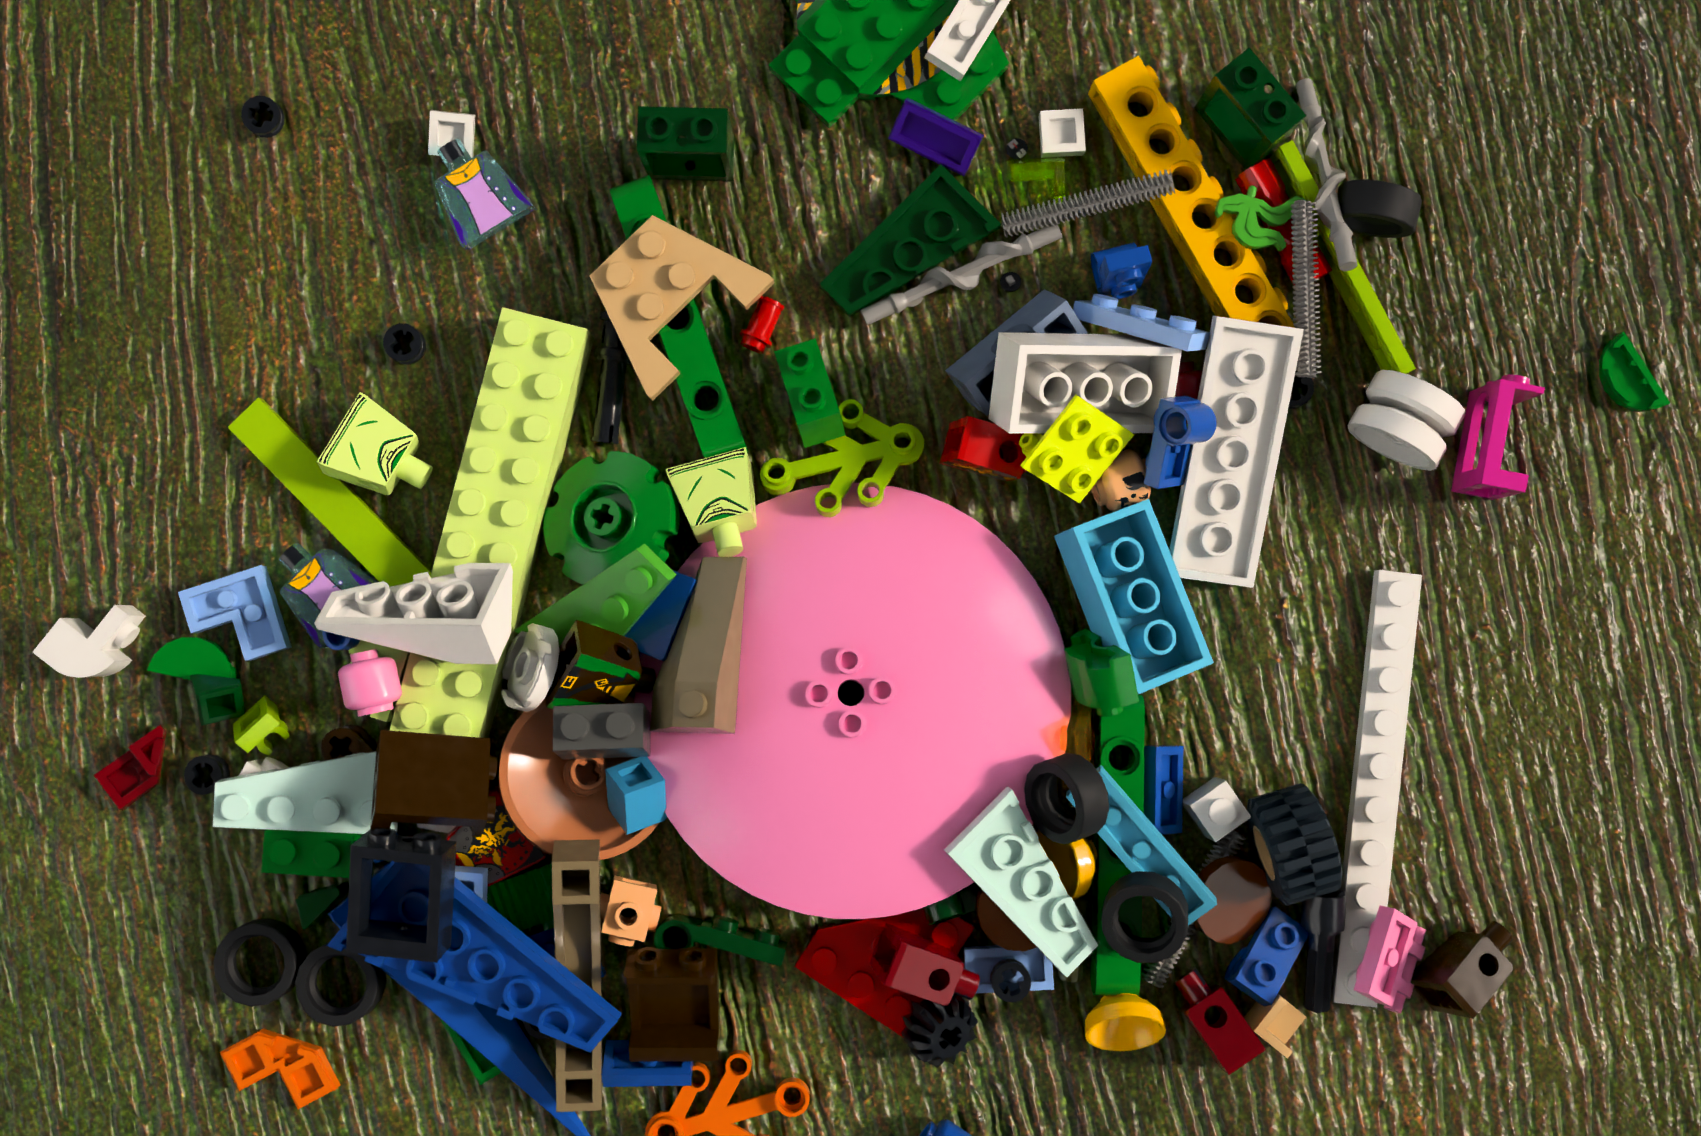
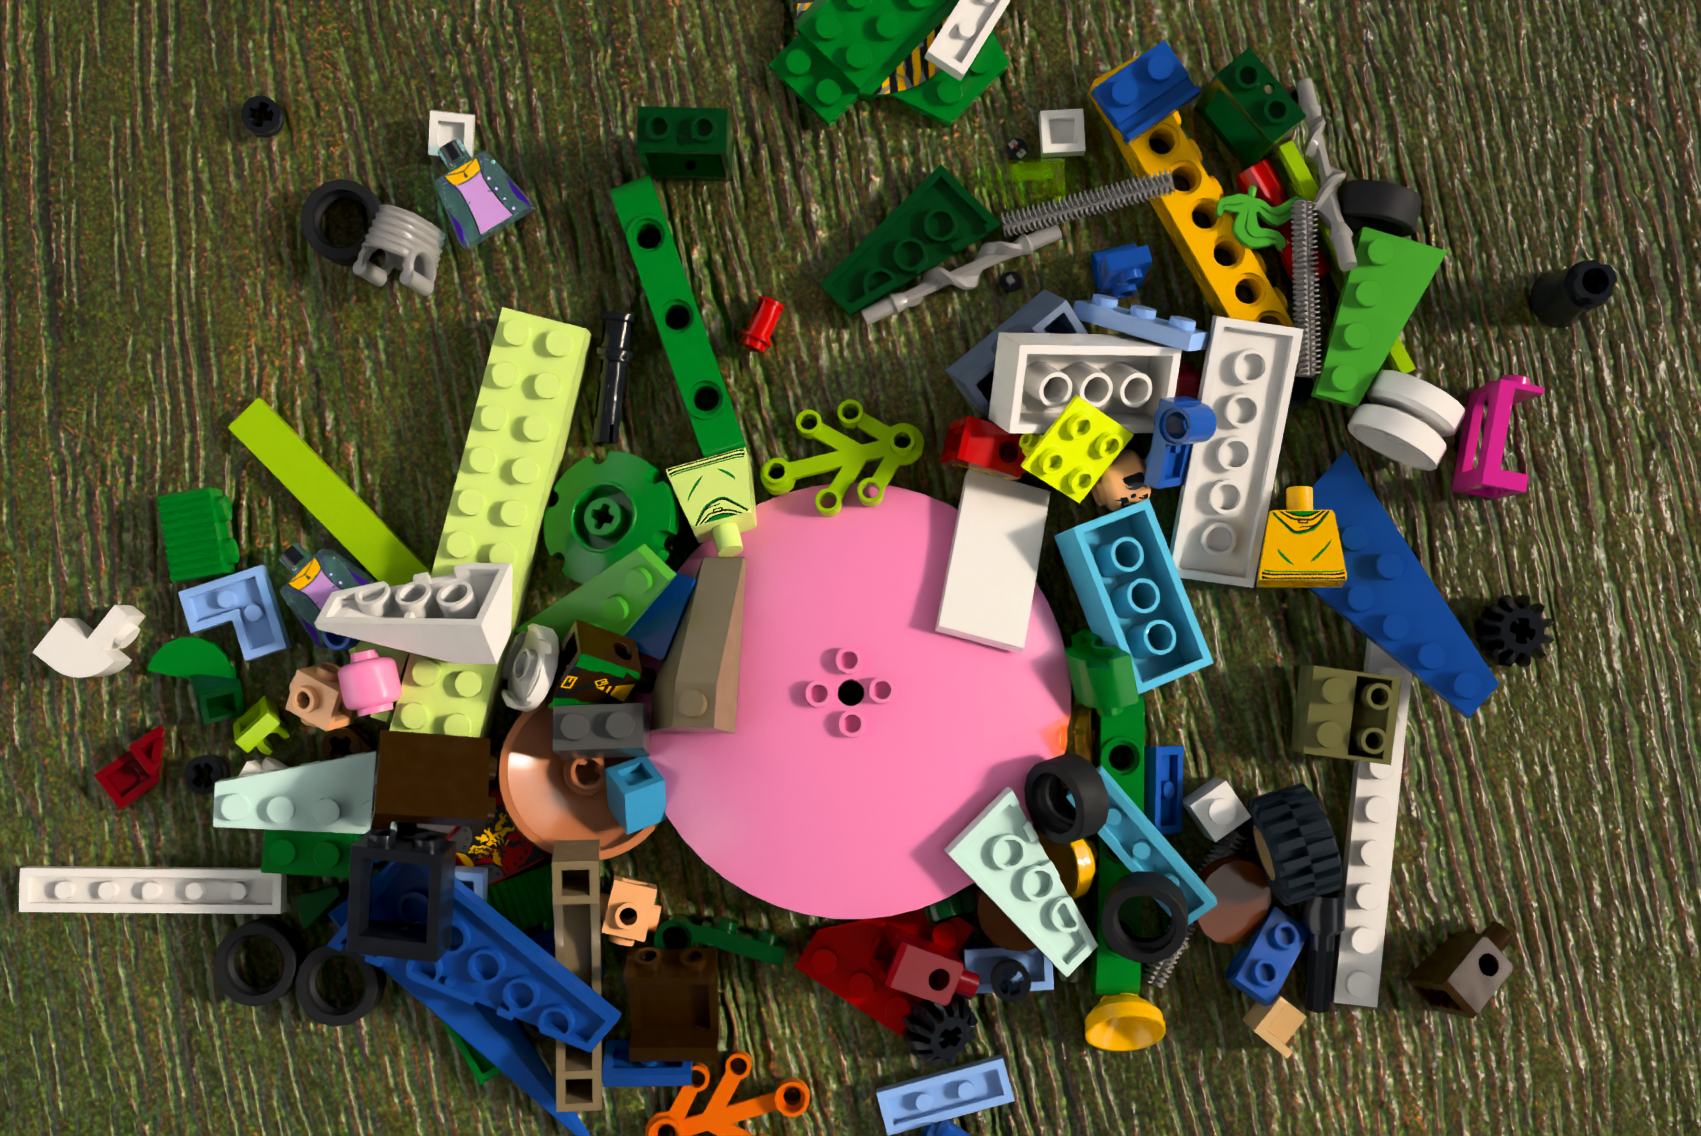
(151, 890): none -> white plate
(198, 534): none -> green brick
(299, 1063): orange tile -> none
(317, 206): none -> black tyre
(318, 698): none -> light nougat brick
(373, 450): yellowish green torso -> none
(391, 342): black bush -> none
(408, 245): none -> light grey piece
(654, 280): tan wing -> none
(810, 393): green brick -> none
(935, 136): dark purple tile -> none
(944, 1094): none -> light blue plate
(993, 561): none -> white tile
(1145, 92): none -> blue plate
(1227, 1038): dark red torso -> none
(1301, 546): none -> yellow torso
(1345, 714): none -> olive slope
(1372, 312): none -> bright green wing
(1390, 959): bright pink plate -> none
(1393, 596): none -> blue wing
(1525, 619): none -> black gear
(1568, 294): none -> black plant
(1628, 378): green tile -> none

